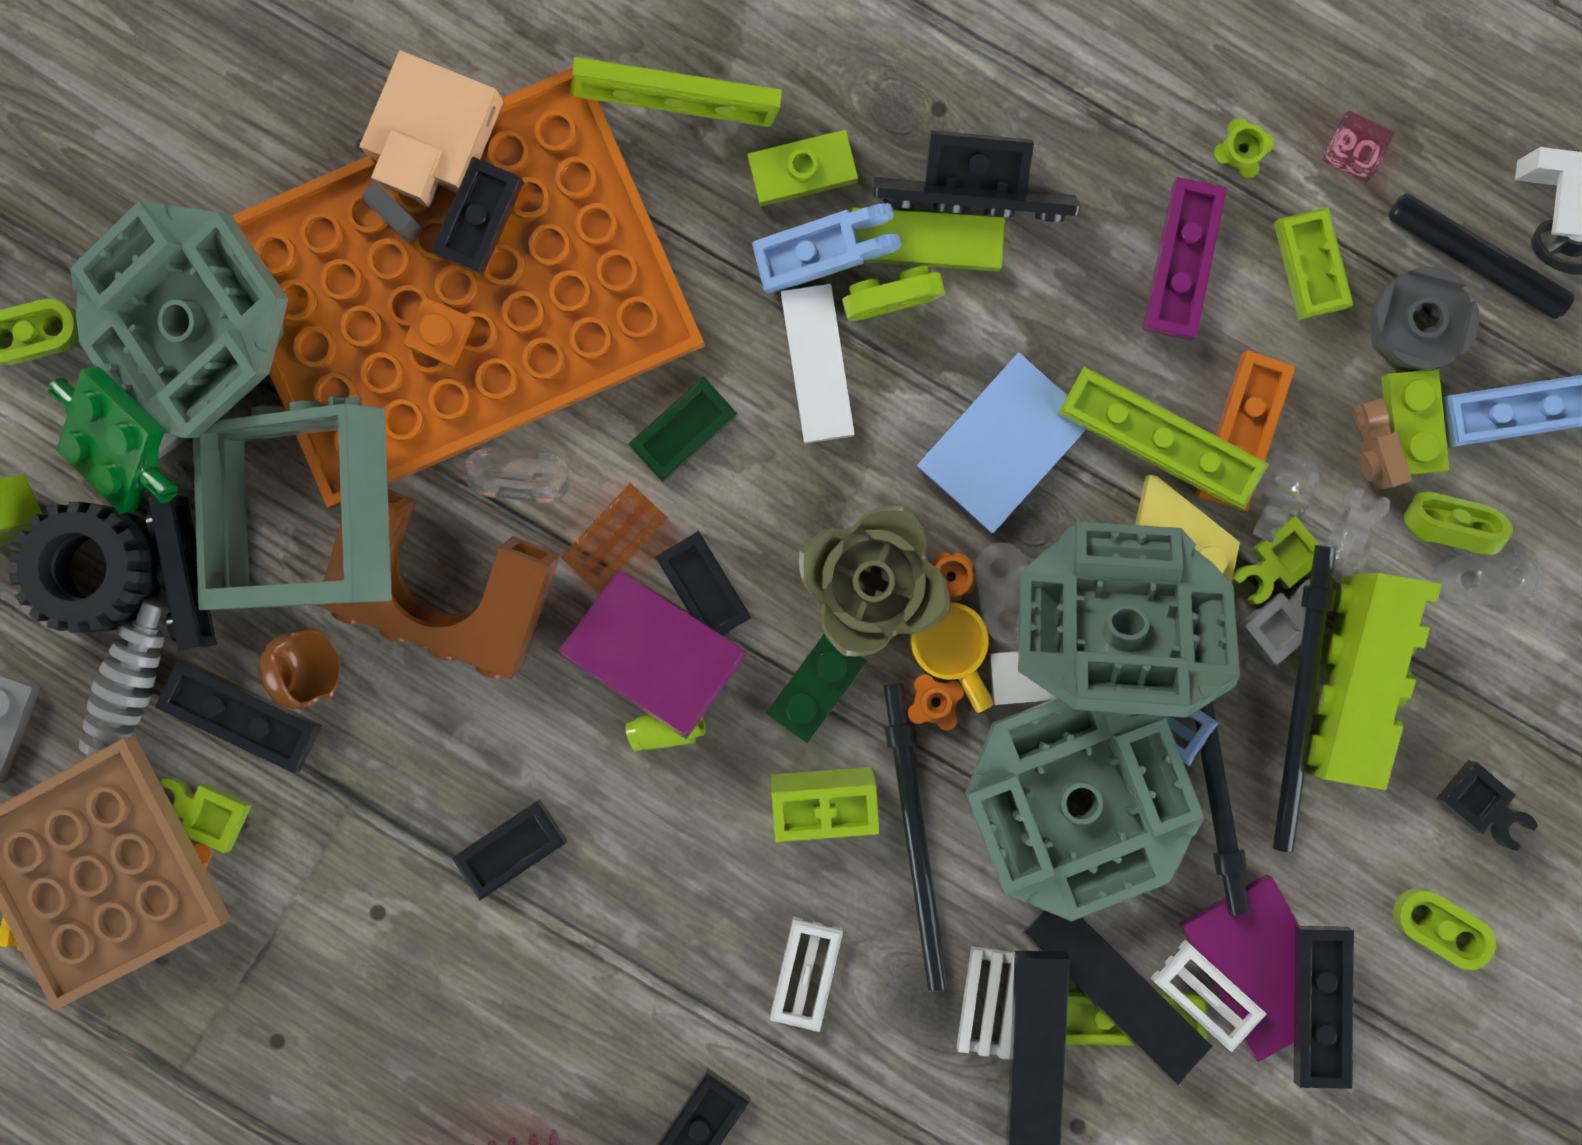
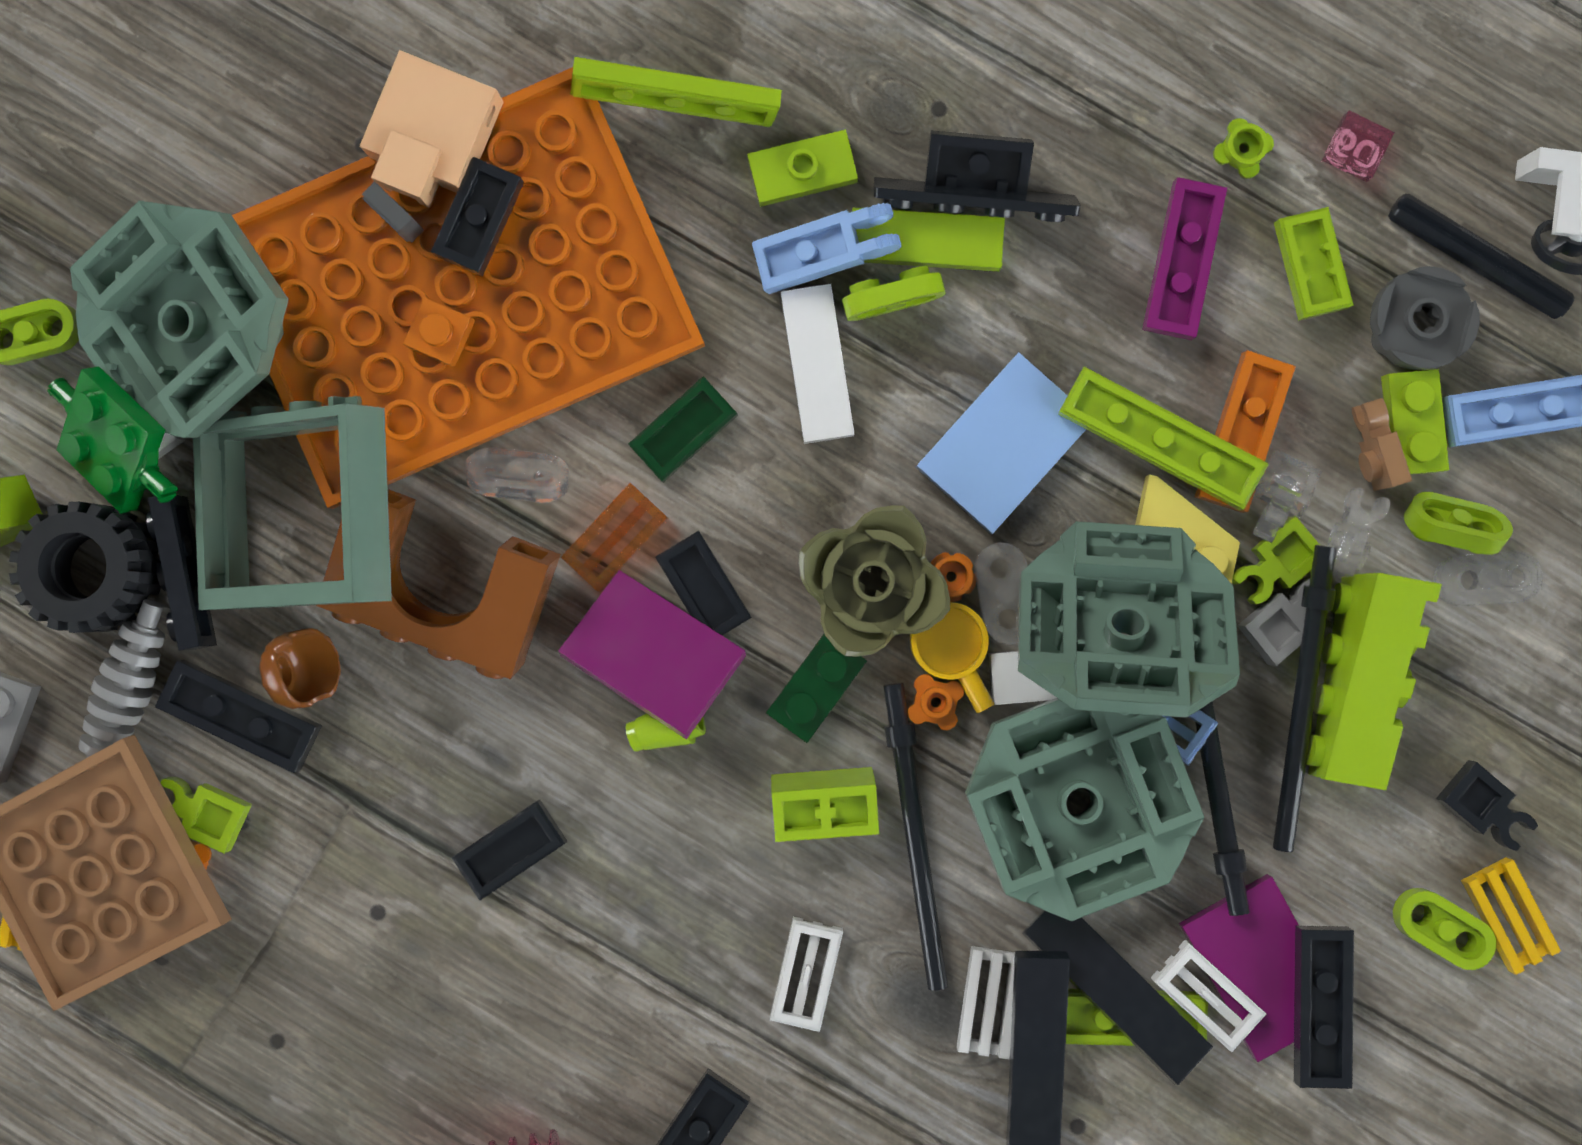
(1531, 952): none -> yellow tile

